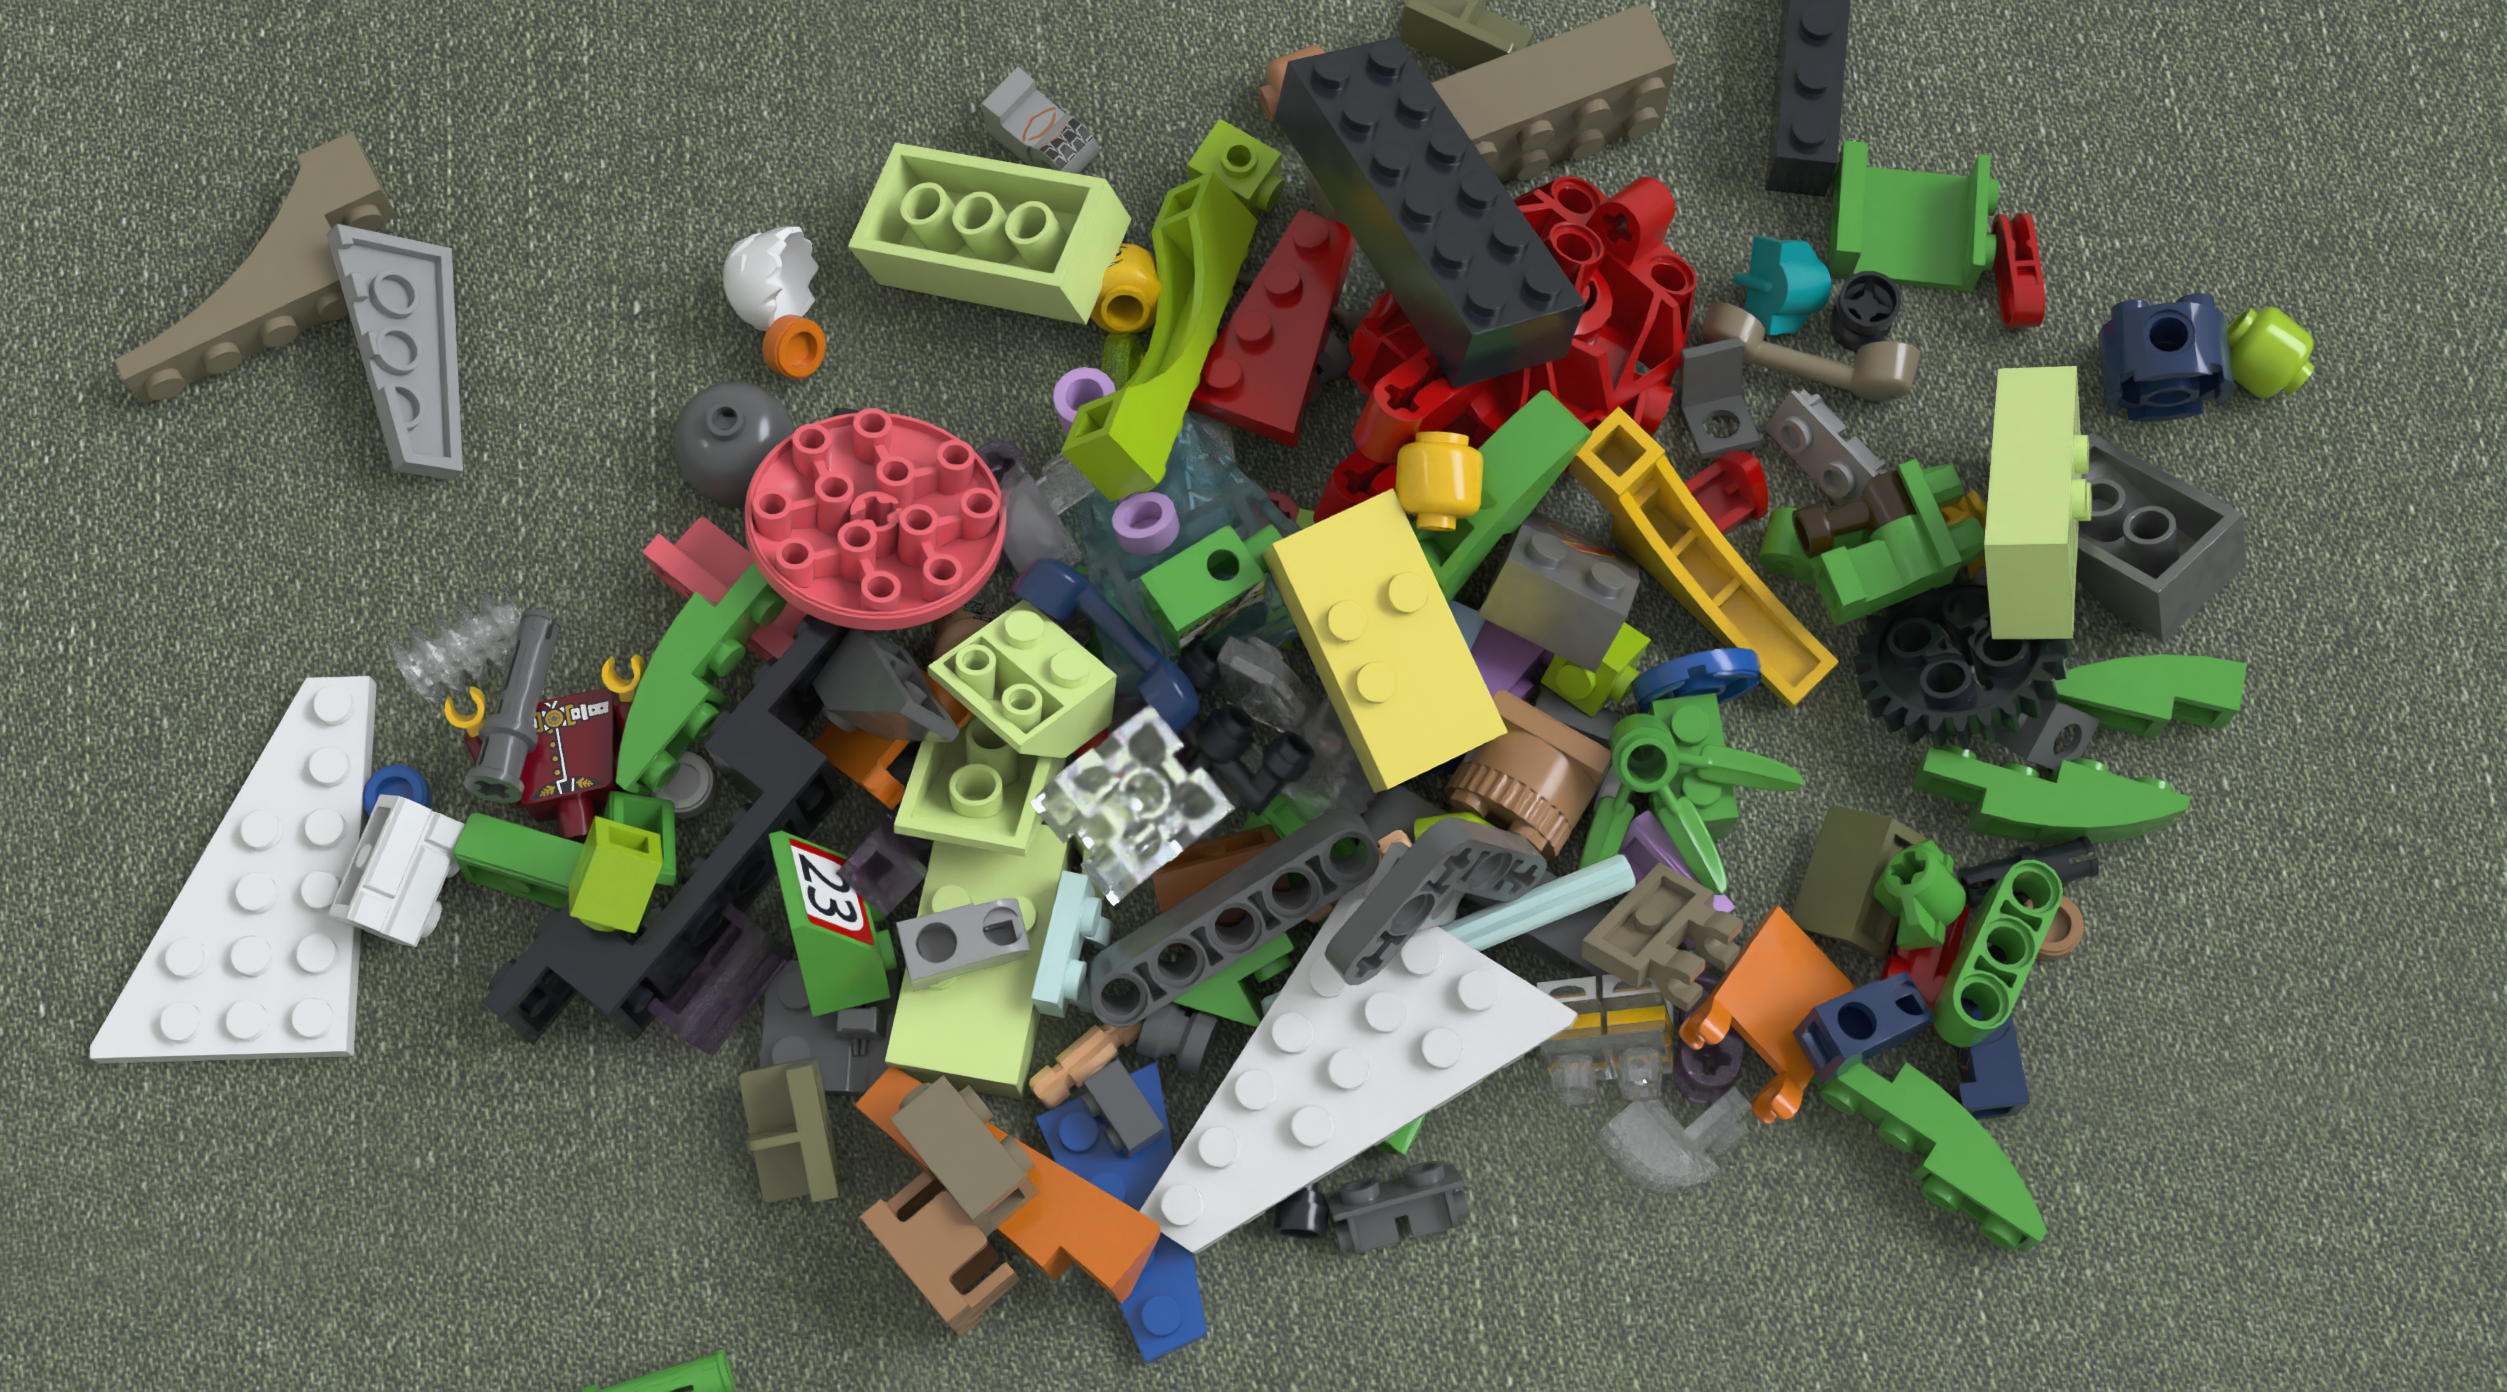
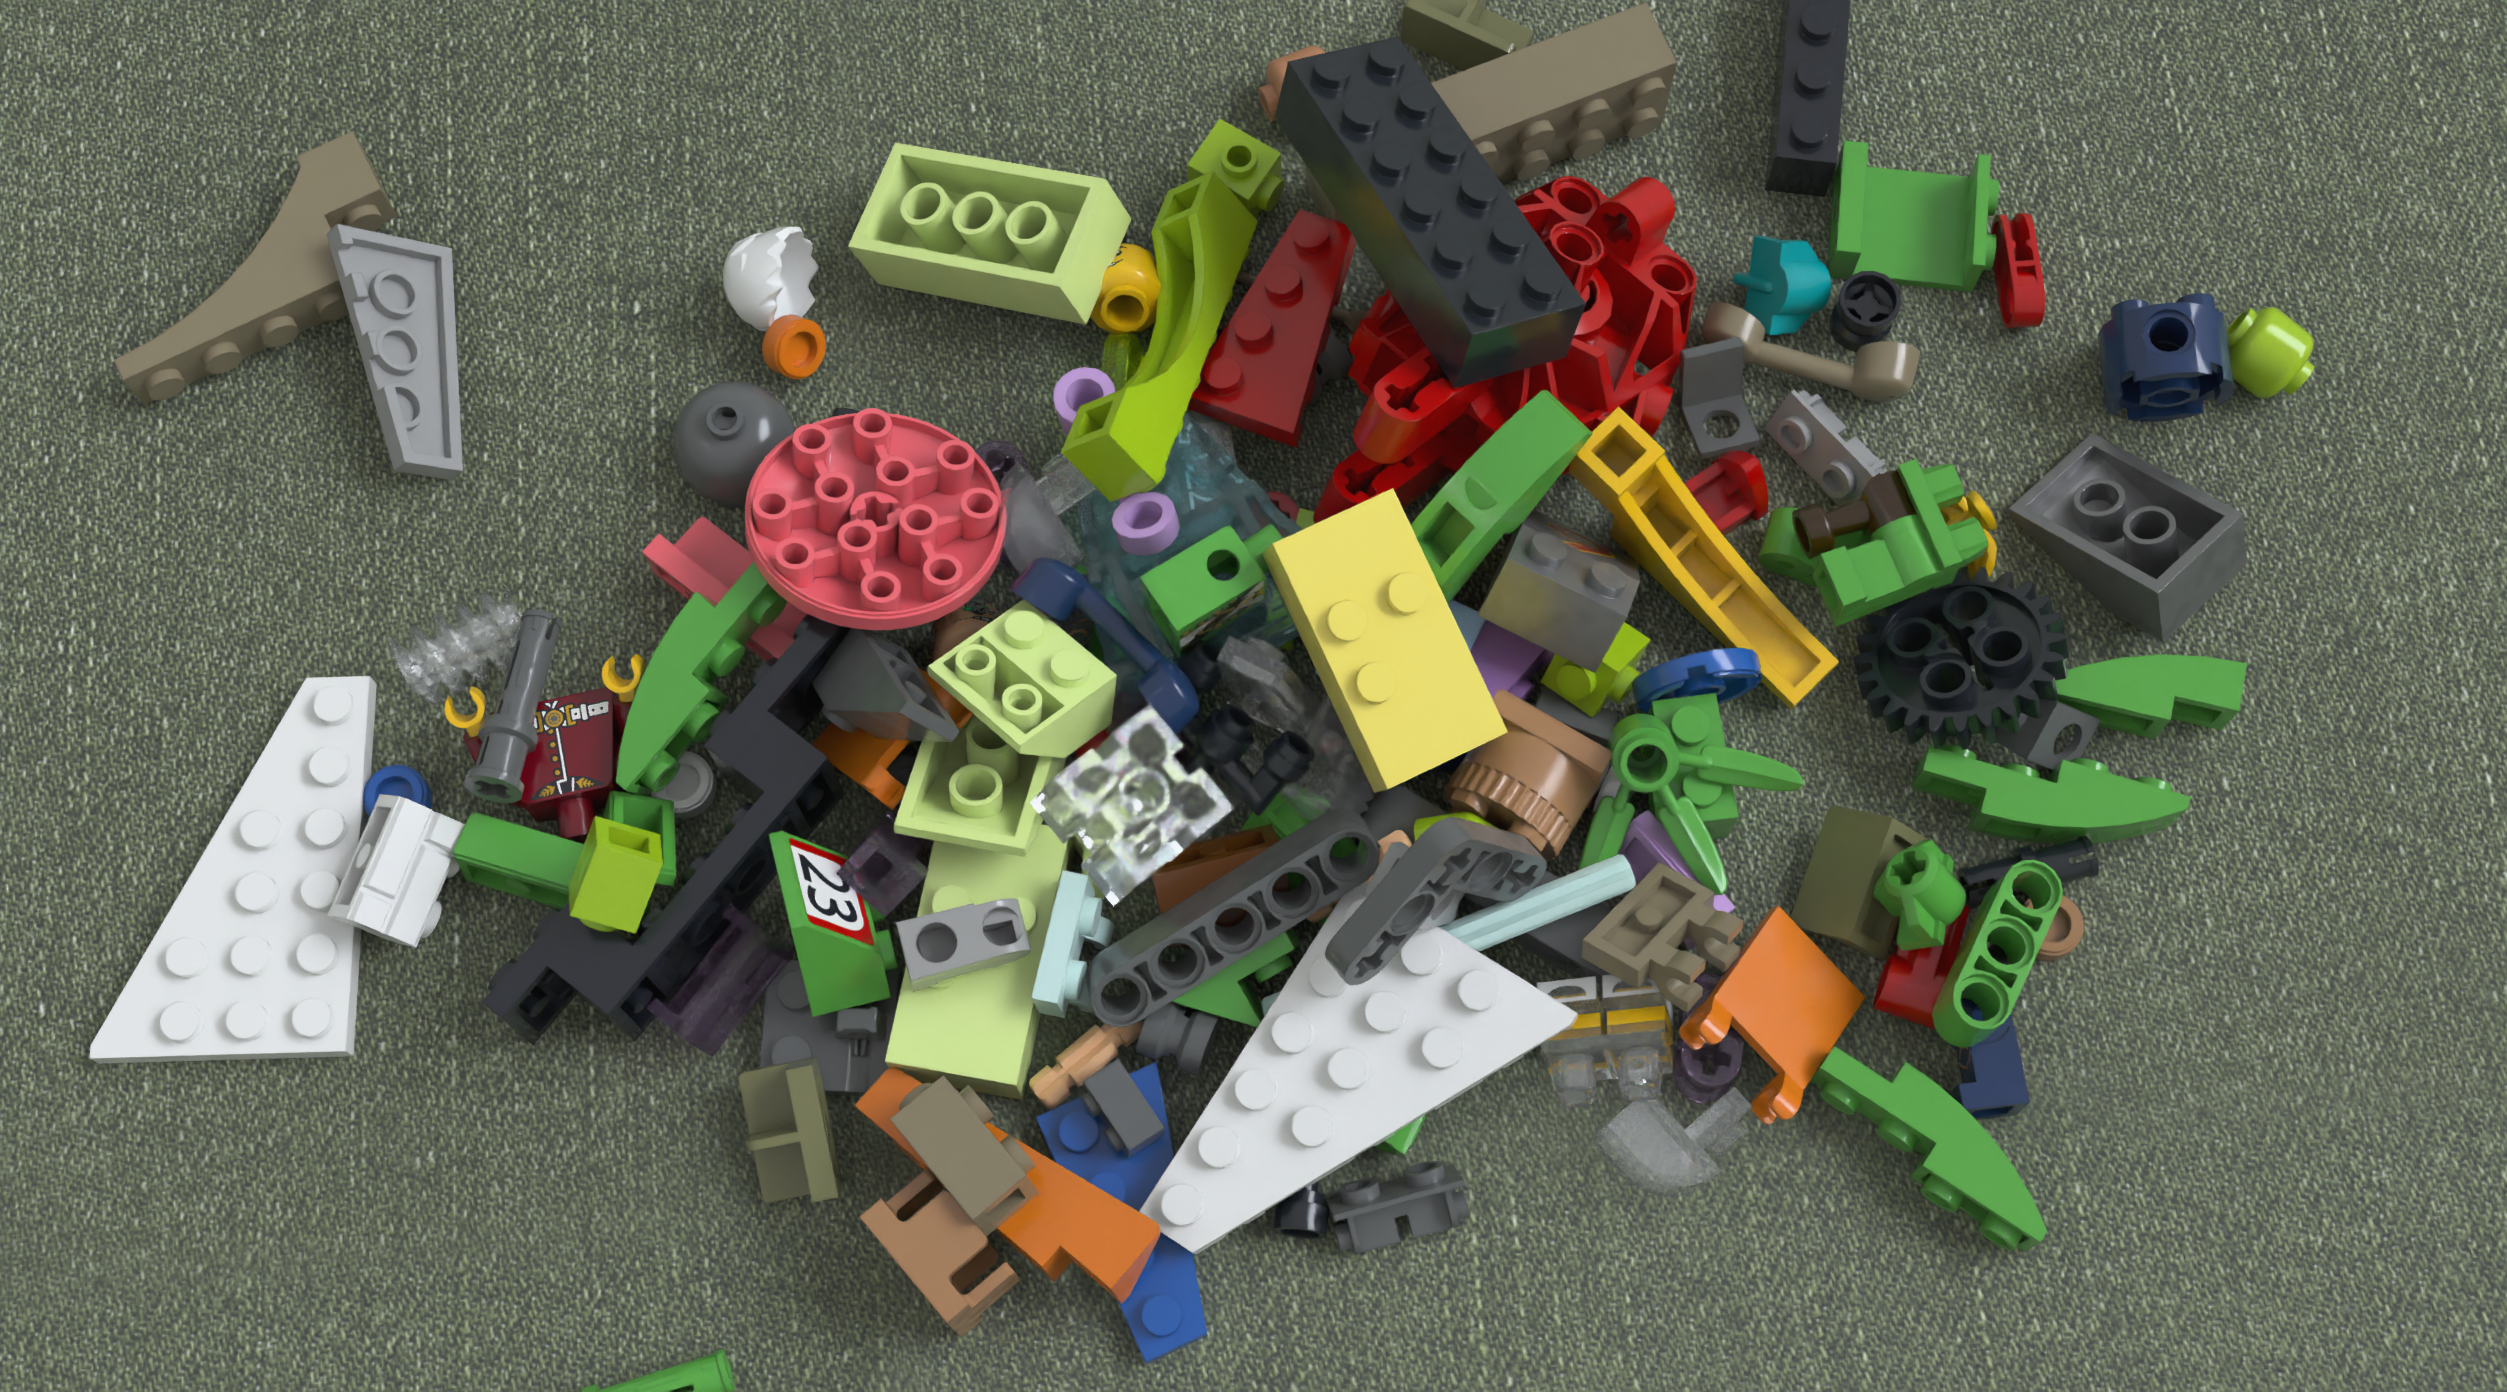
(1036, 127): light grey leg -> none
(1439, 480): yellow head -> none
(1862, 1025): dark blue leg -> none
(2035, 503): yellowish green brick -> none

